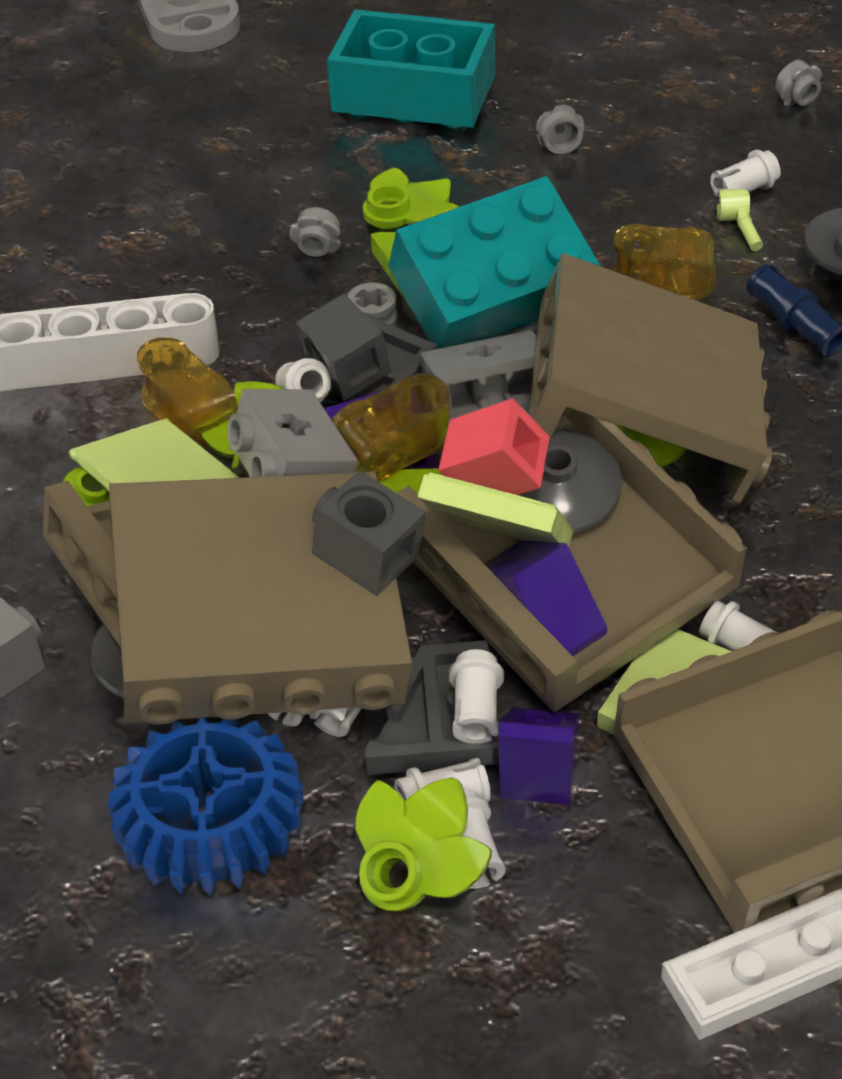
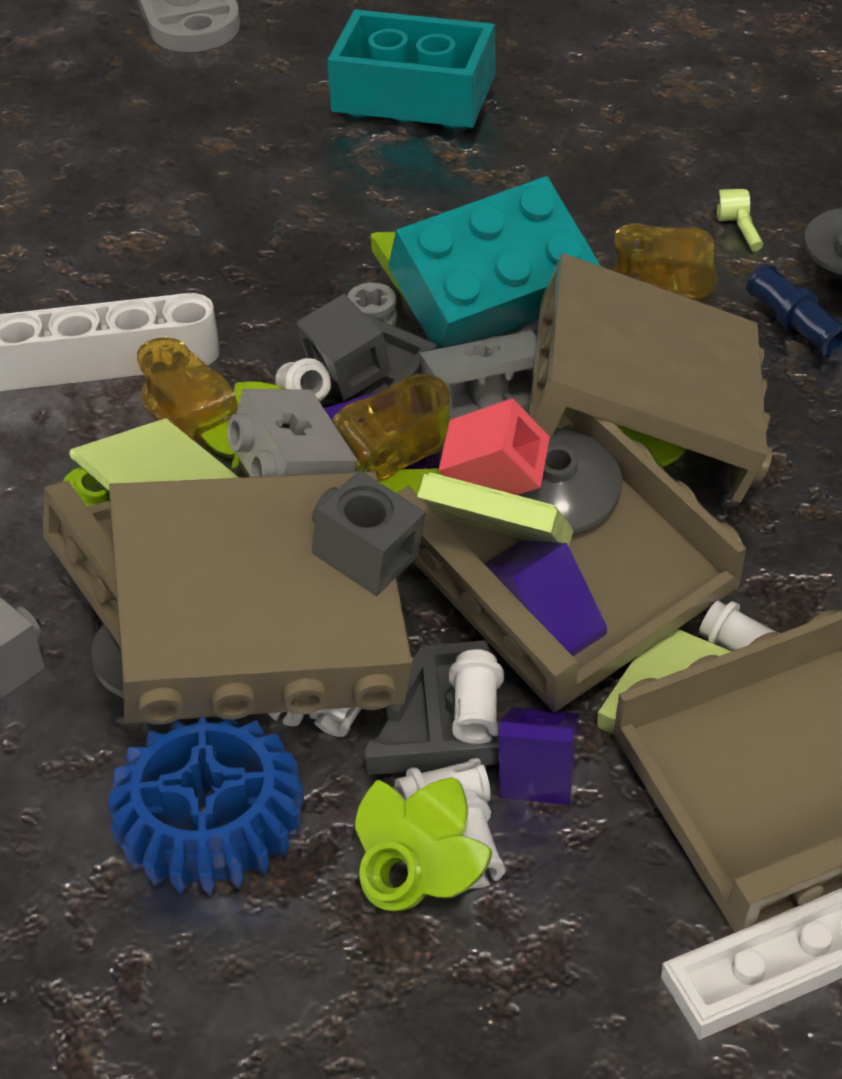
(316, 232): light grey plate -> none
(398, 202): lime plate -> none
(566, 139): light grey plate -> none
(755, 172): white pin -> none
(798, 83): light grey plate -> none

